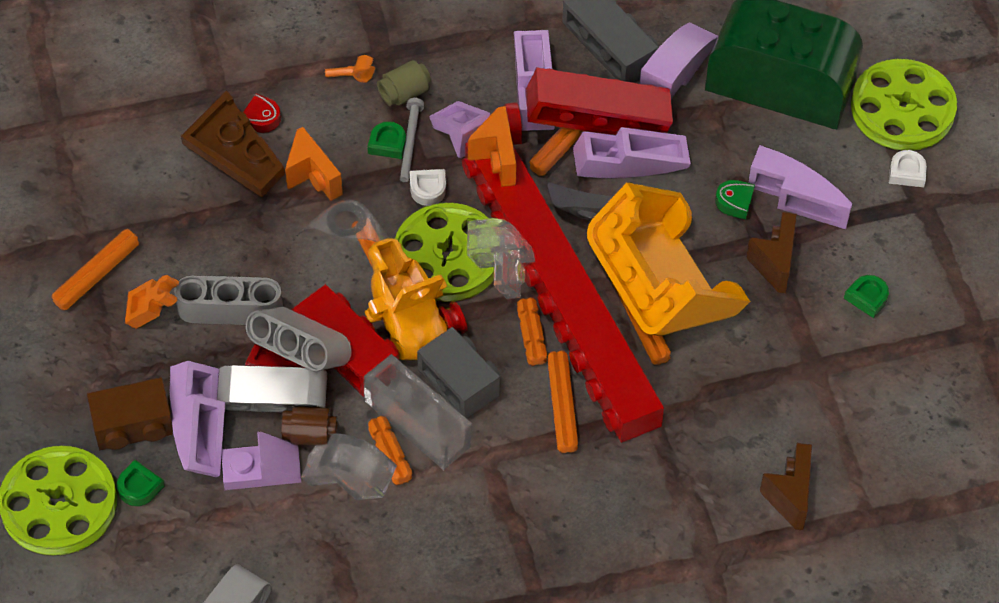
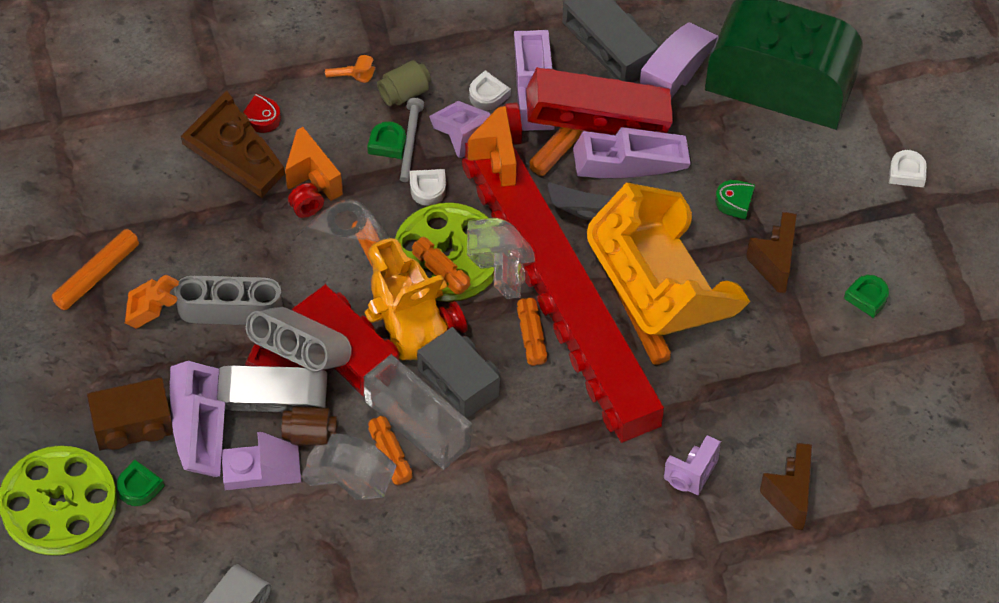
(306, 200): none -> red bush
(440, 264): none -> orange axle
(488, 92): none -> white tile
(562, 402): orange axle -> none
(695, 471): none -> lavender bracket
(799, 188): lavender slope -> none
(908, 117): lime wedge -> none

